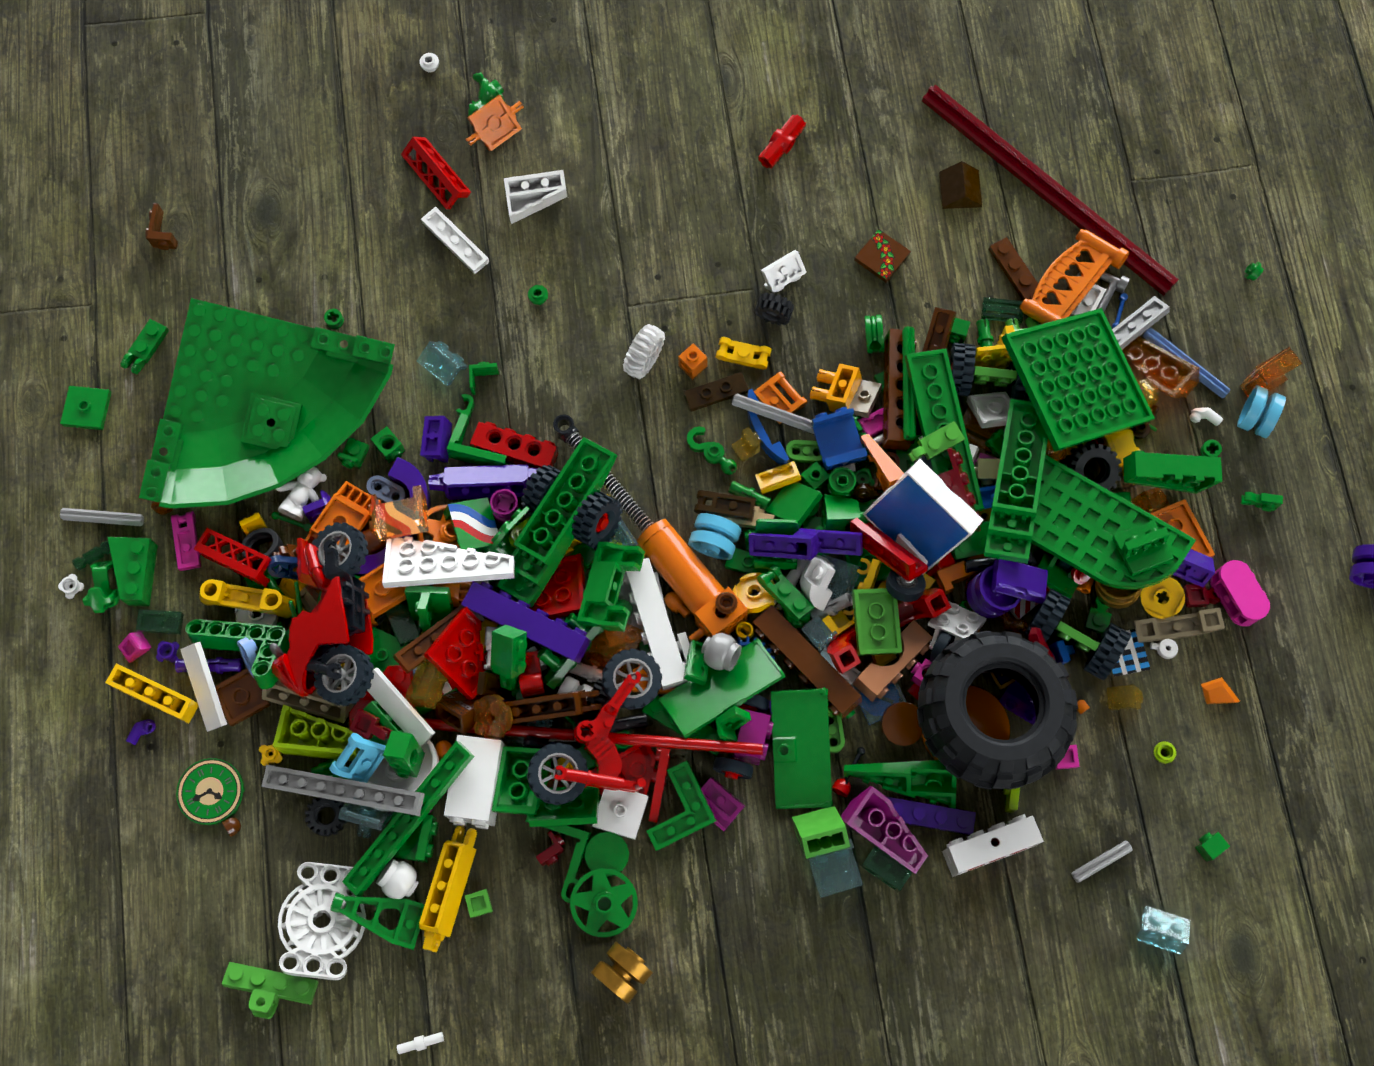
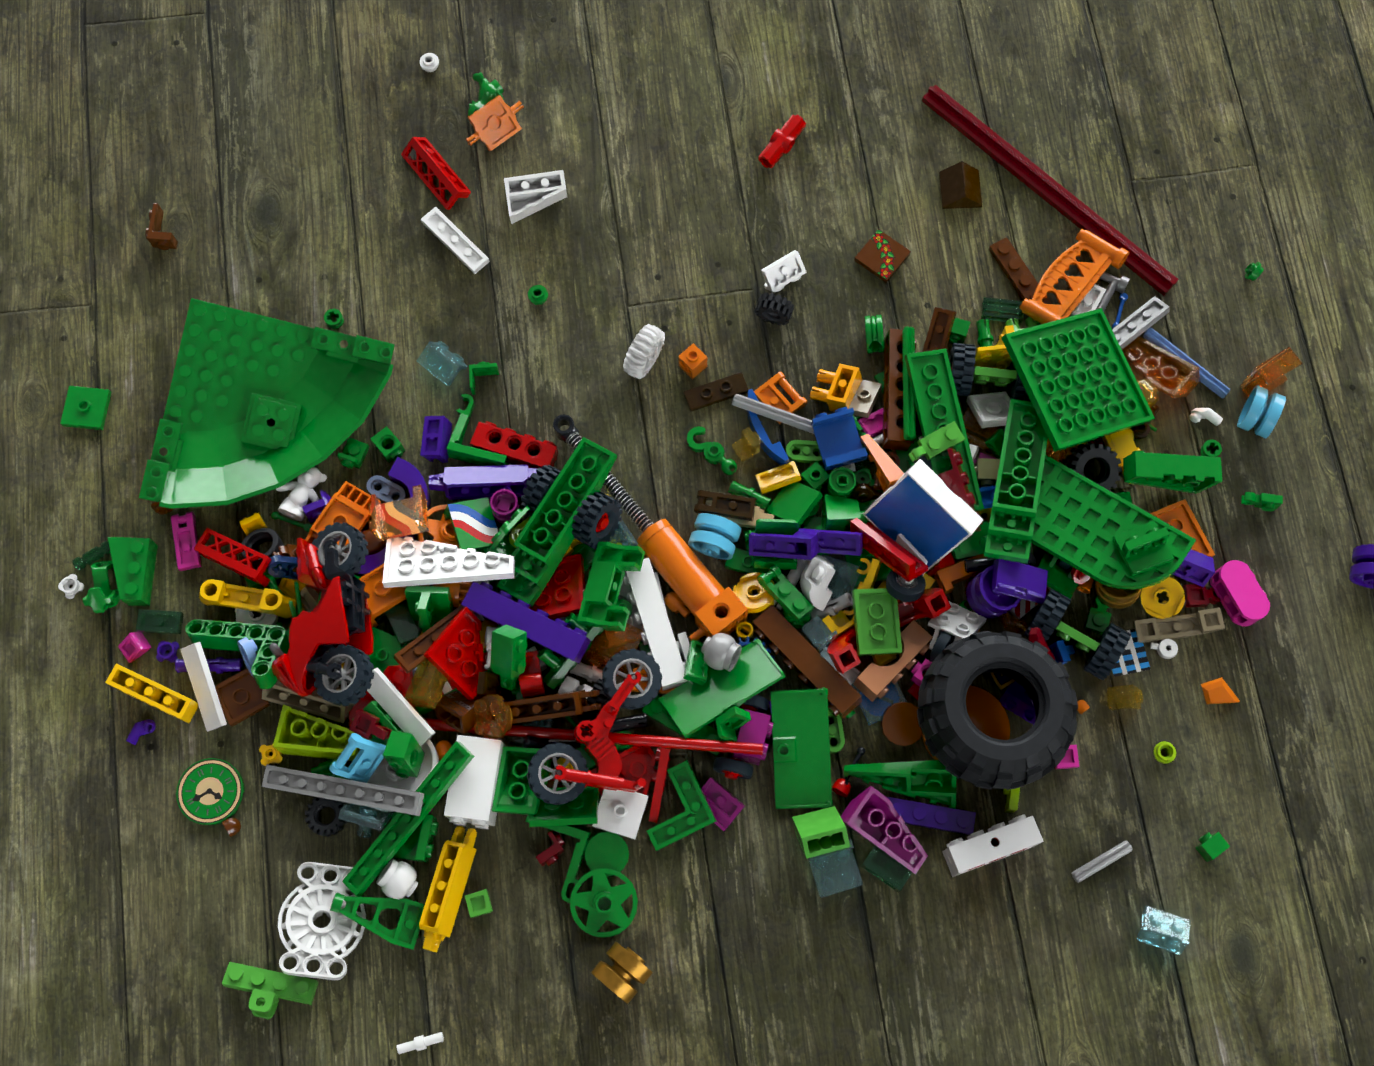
(101, 517): light grey axle -> none
(144, 346): green hinge -> none
(729, 597): reddish brown plate -> none
(743, 353): yellow plate -> none
(1151, 500): clear orange bracket -> none

